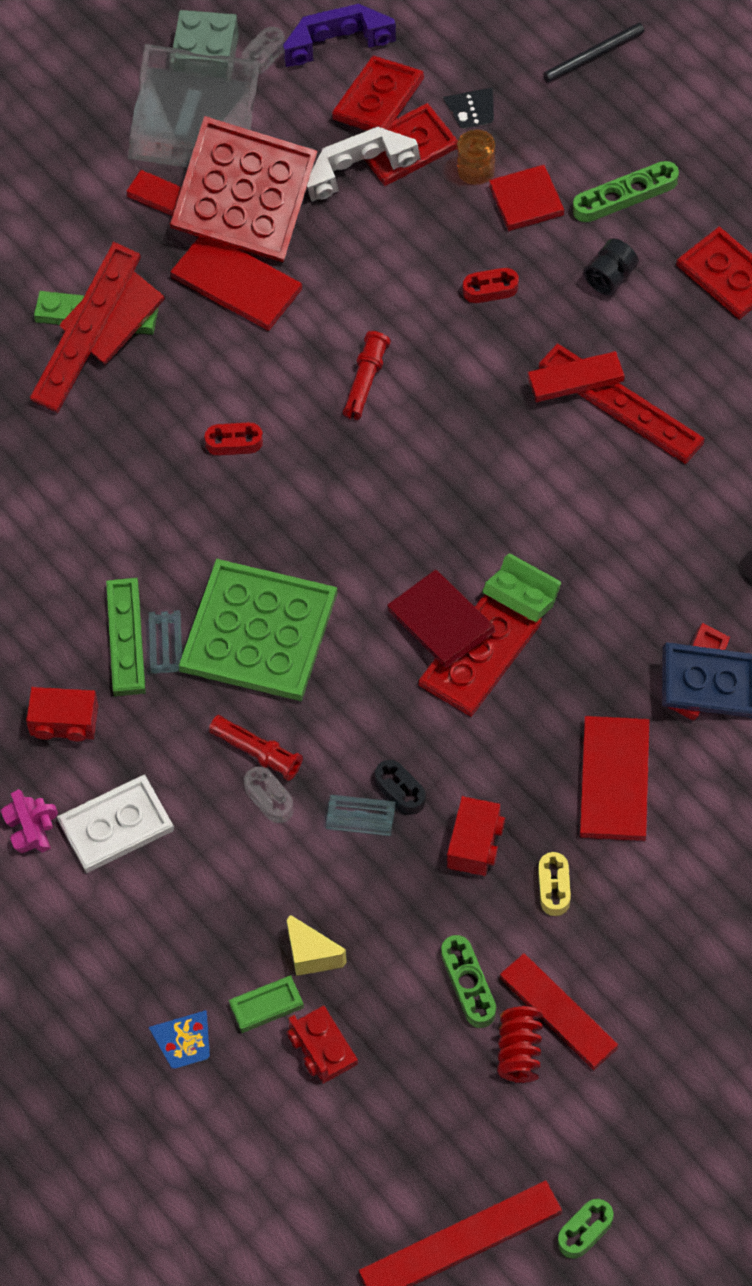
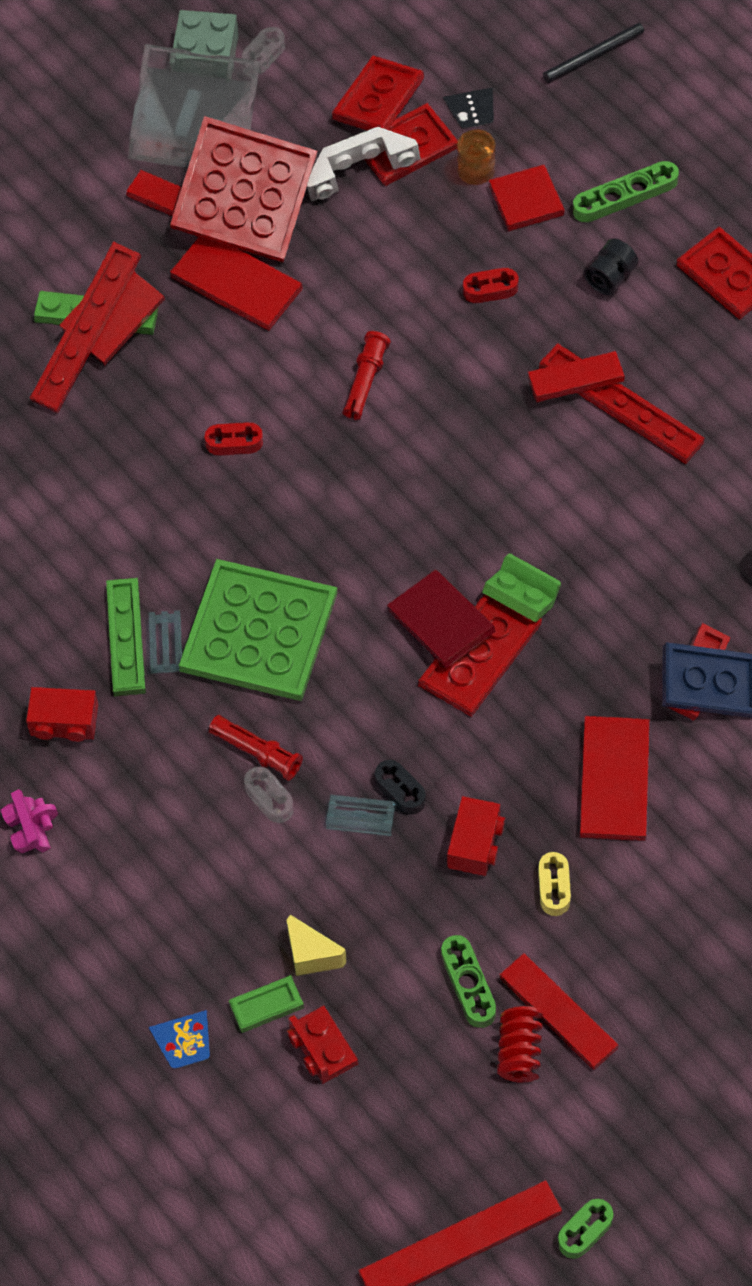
(115, 823): white tile -> none
(376, 27): dark purple slope -> none

